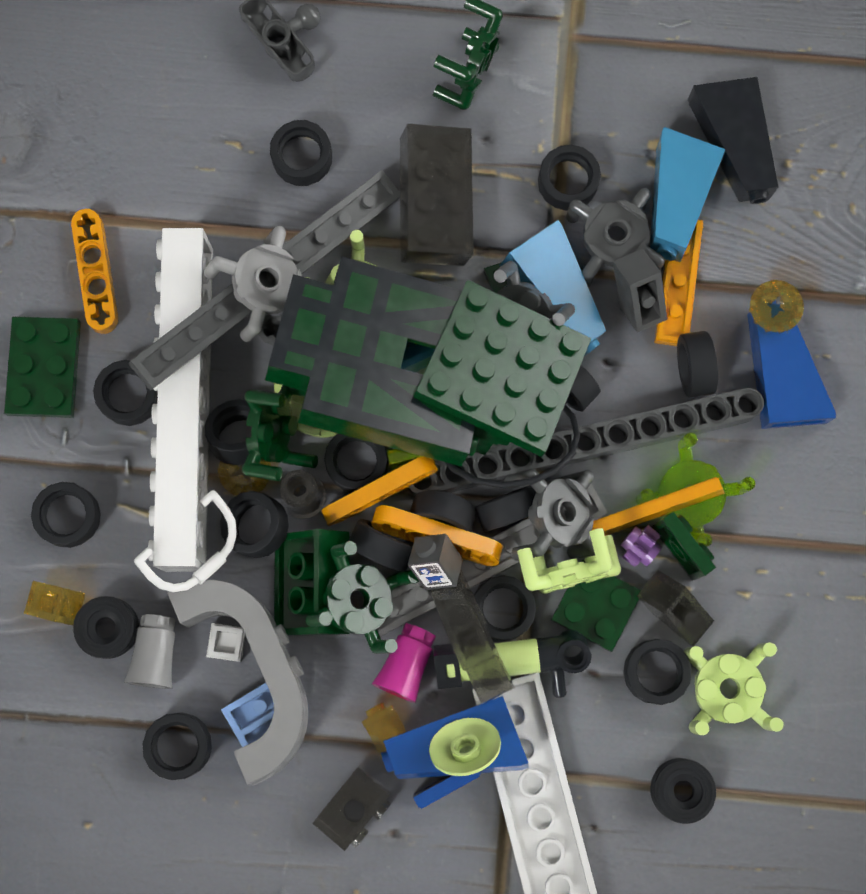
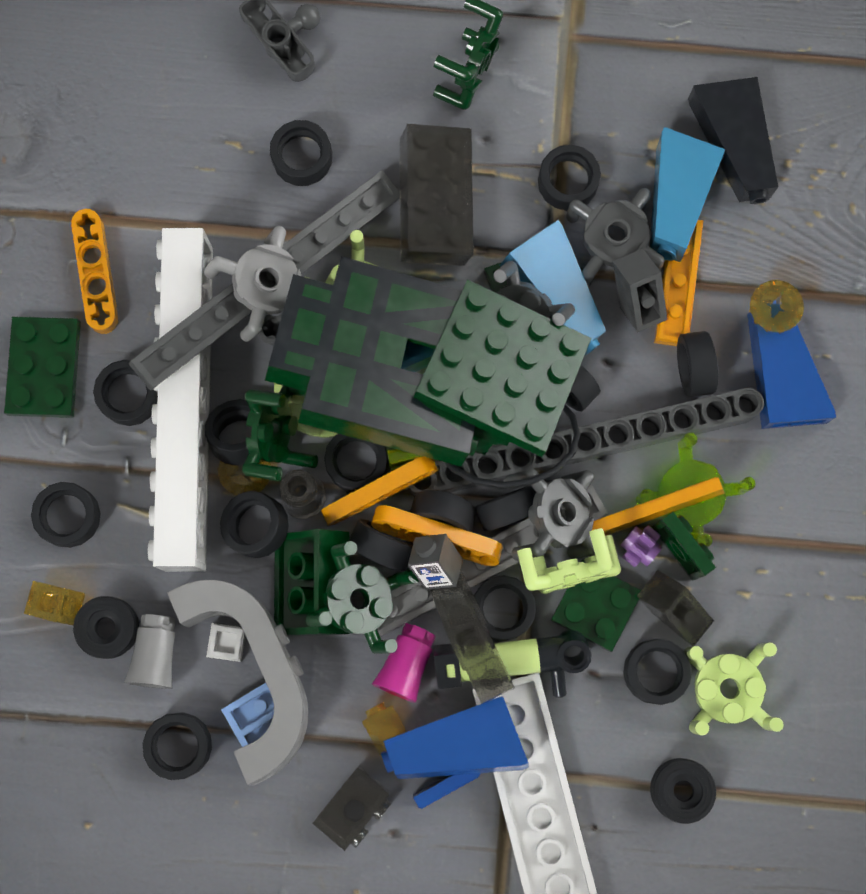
(209, 566): white piece -> none
(465, 747): yellowish green dish -> none

